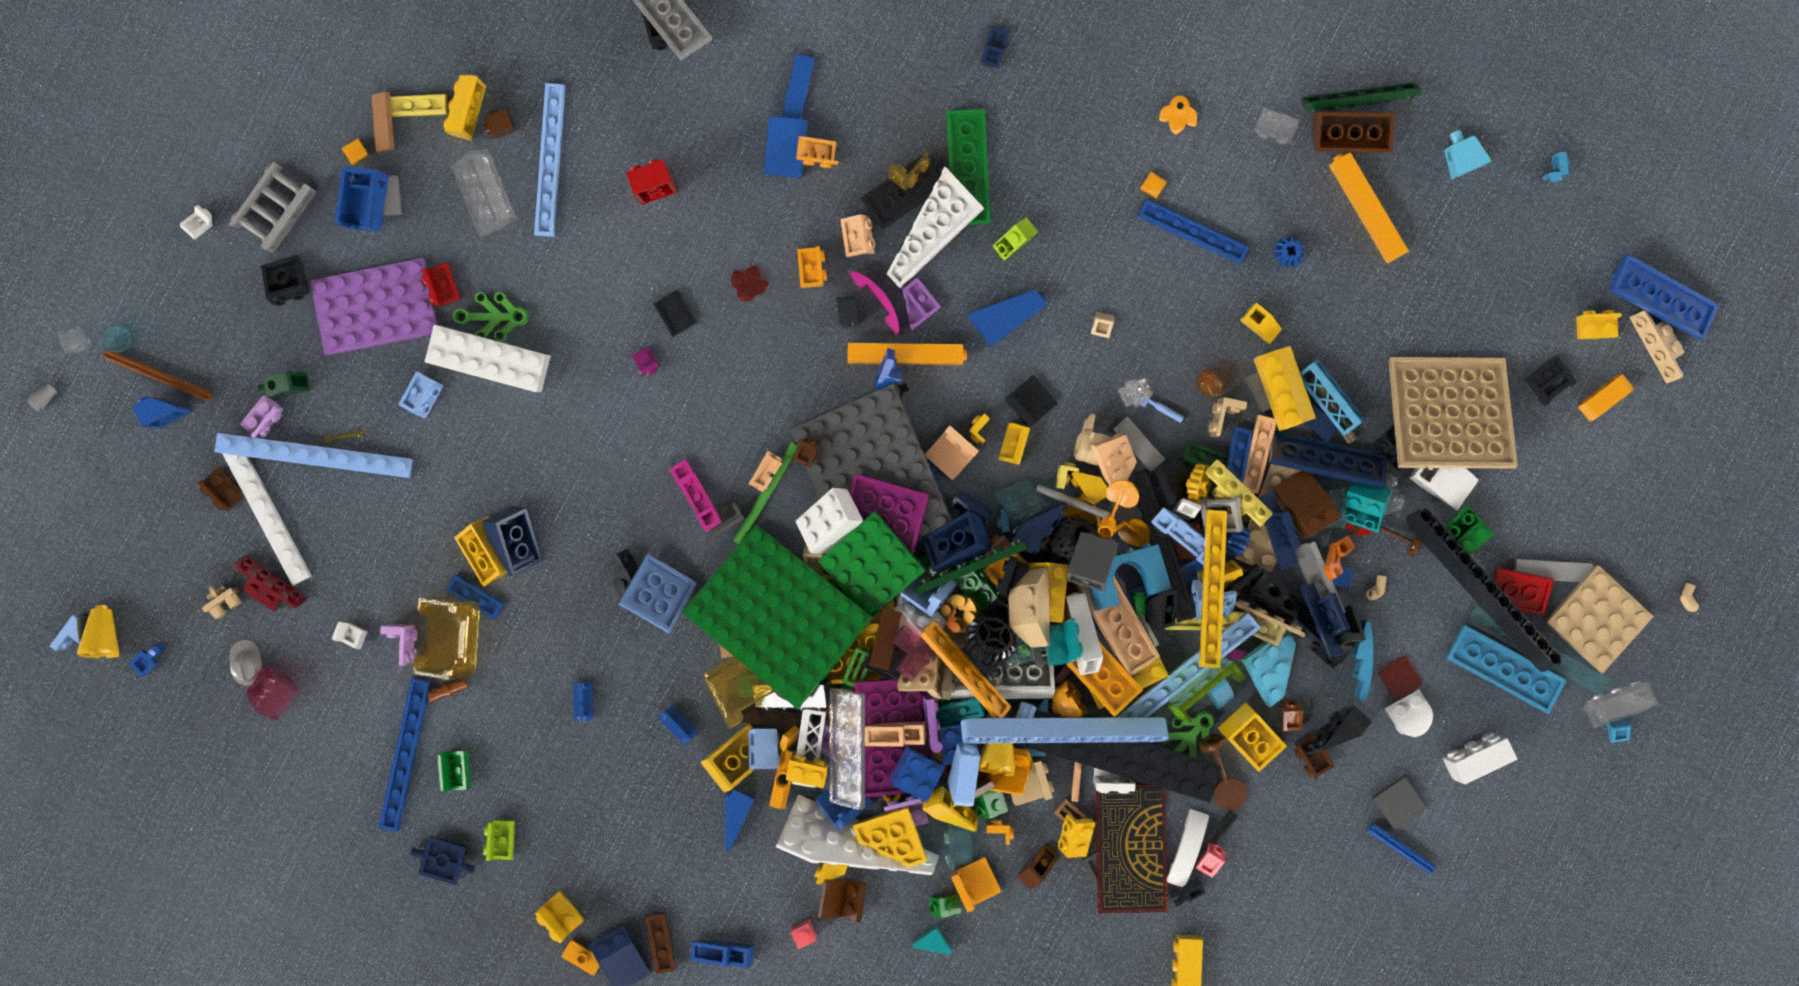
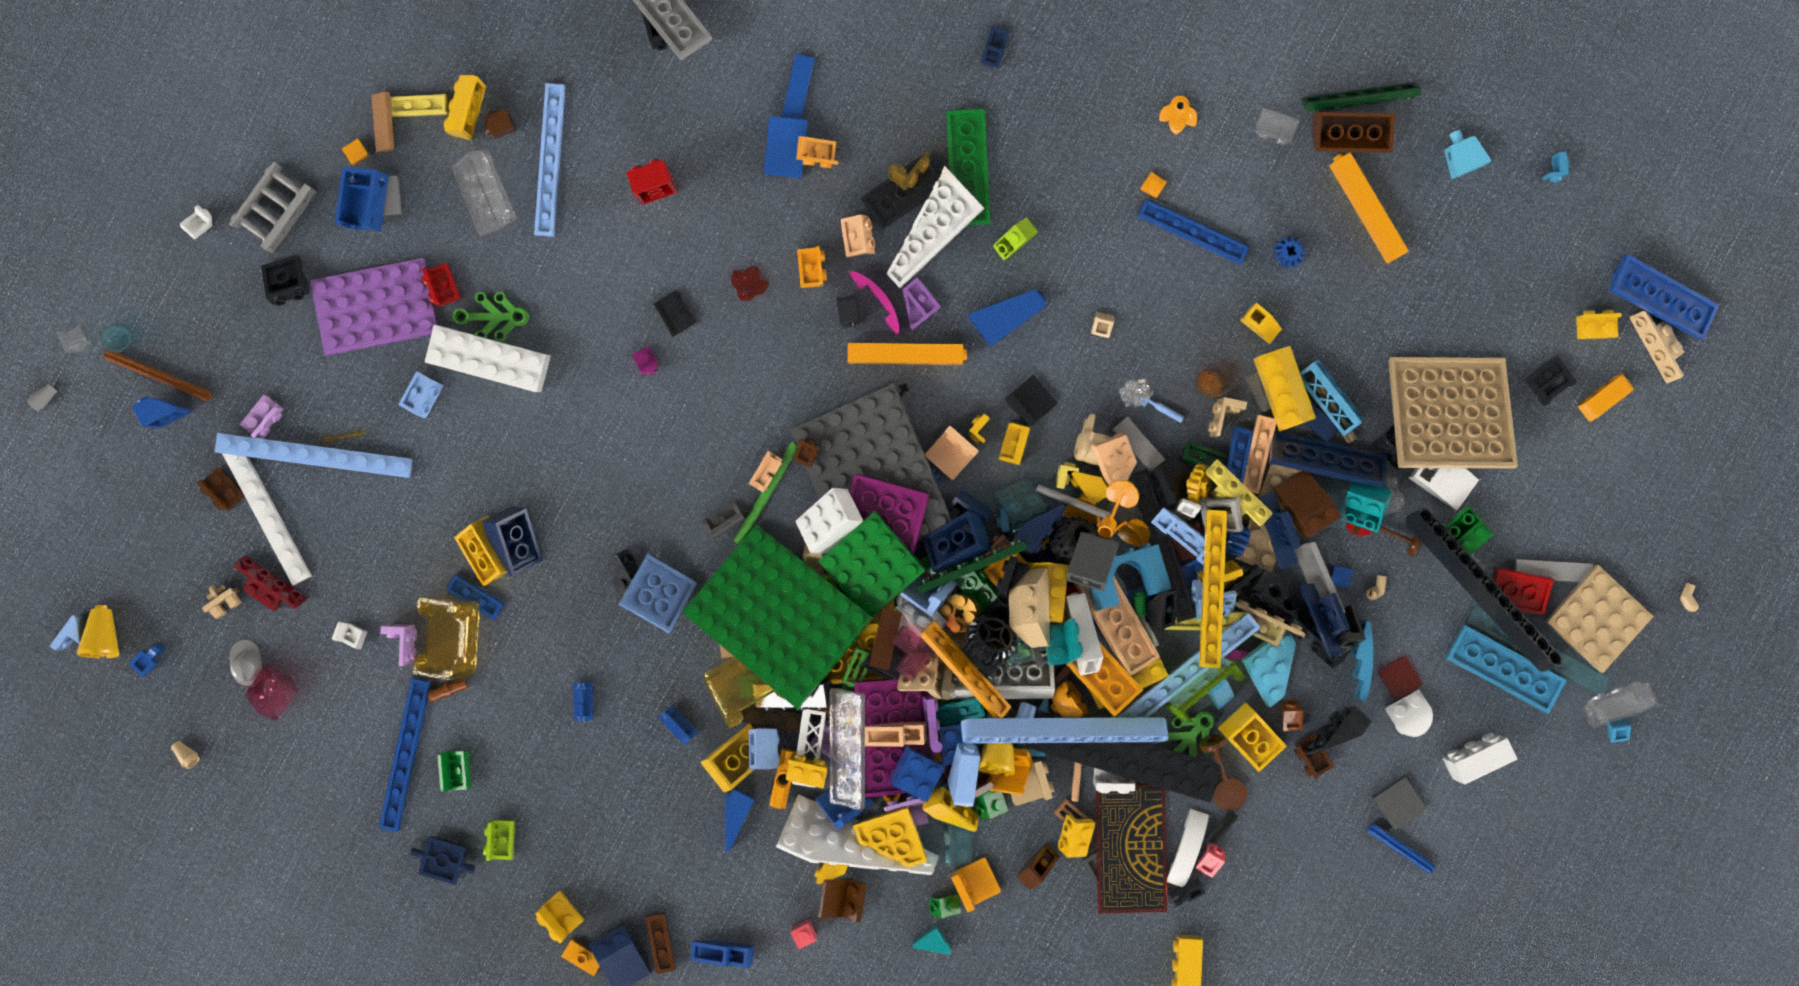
(185, 755): none -> tan cone
(284, 384): dark green torso -> none
(696, 495): dark pink slope -> none
(789, 738): light orange tile -> none
(887, 372): blue slope -> none
(998, 826): light orange bracket -> none
(1336, 551): orange piece -> none

